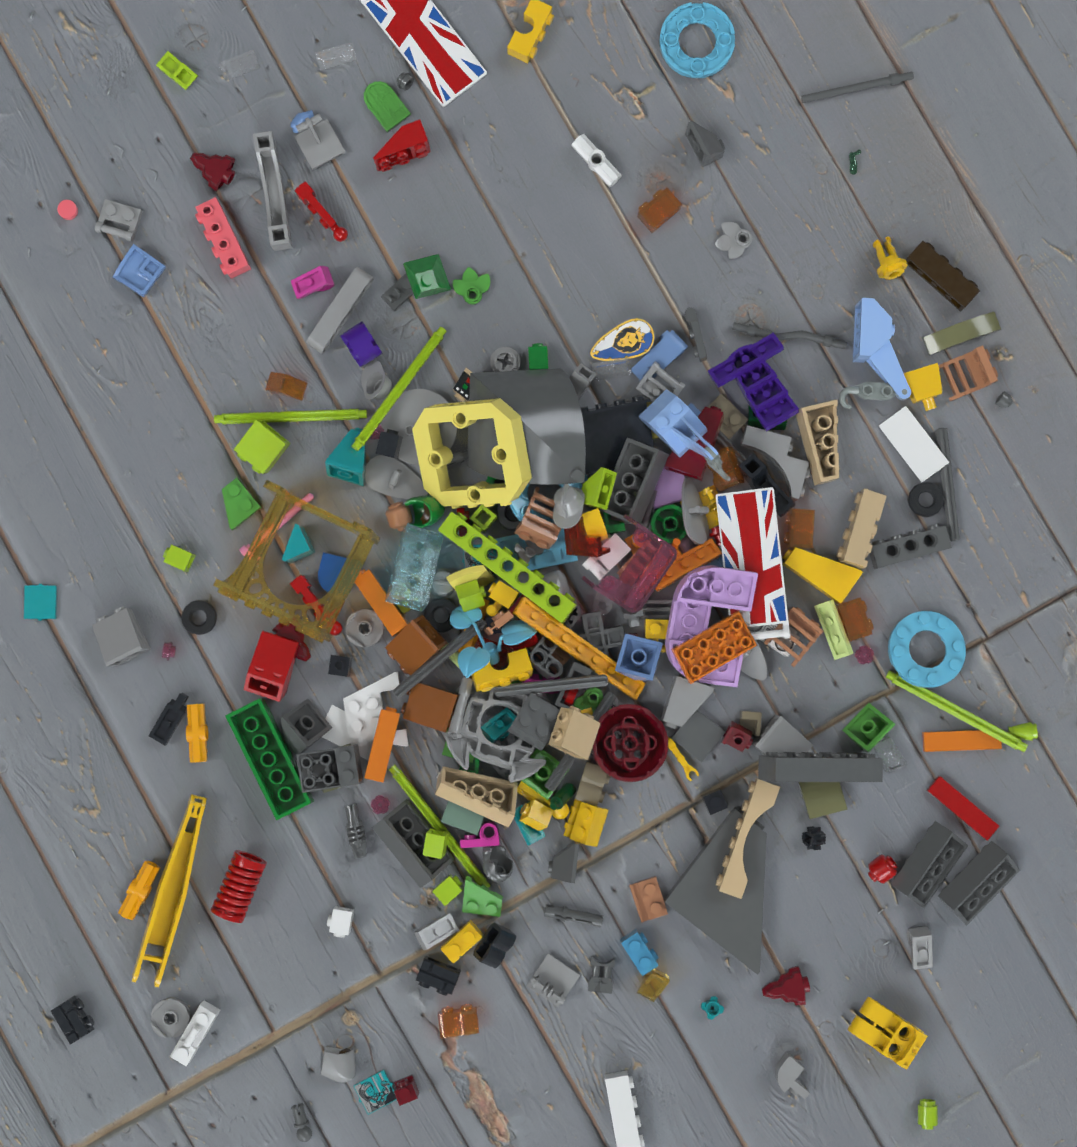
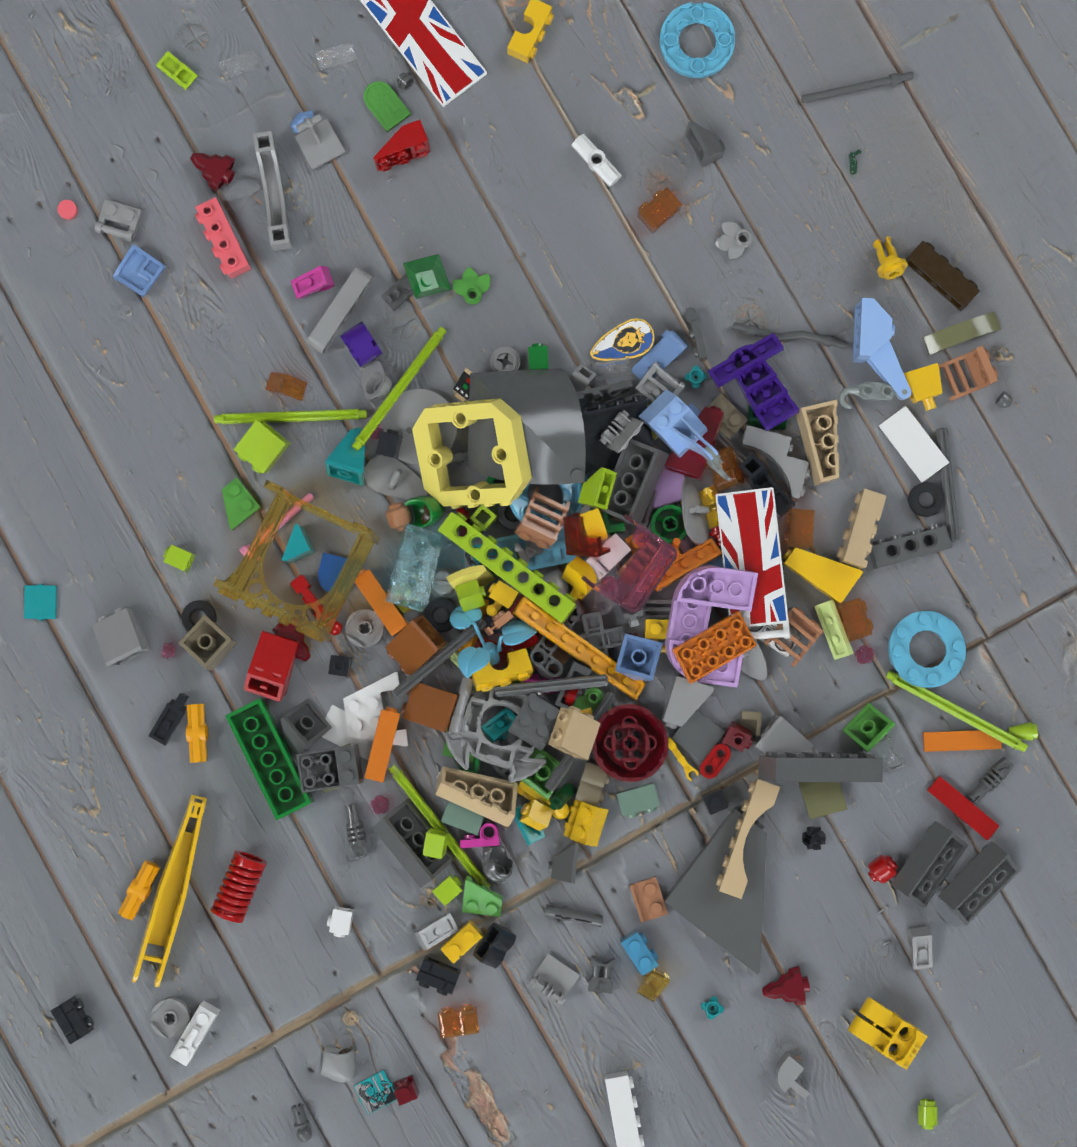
(208, 643): none -> dark tan slope
(307, 196): red plate -> none
(568, 506): light grey piece -> none
(574, 572): none -> yellow brick
(605, 394): none -> dark grey wing
(620, 439): none -> light grey hinge
(637, 800): none -> sand green brick
(699, 373): none -> teal plate
(715, 761): none -> red plate
(991, 779): none -> dark grey hinge

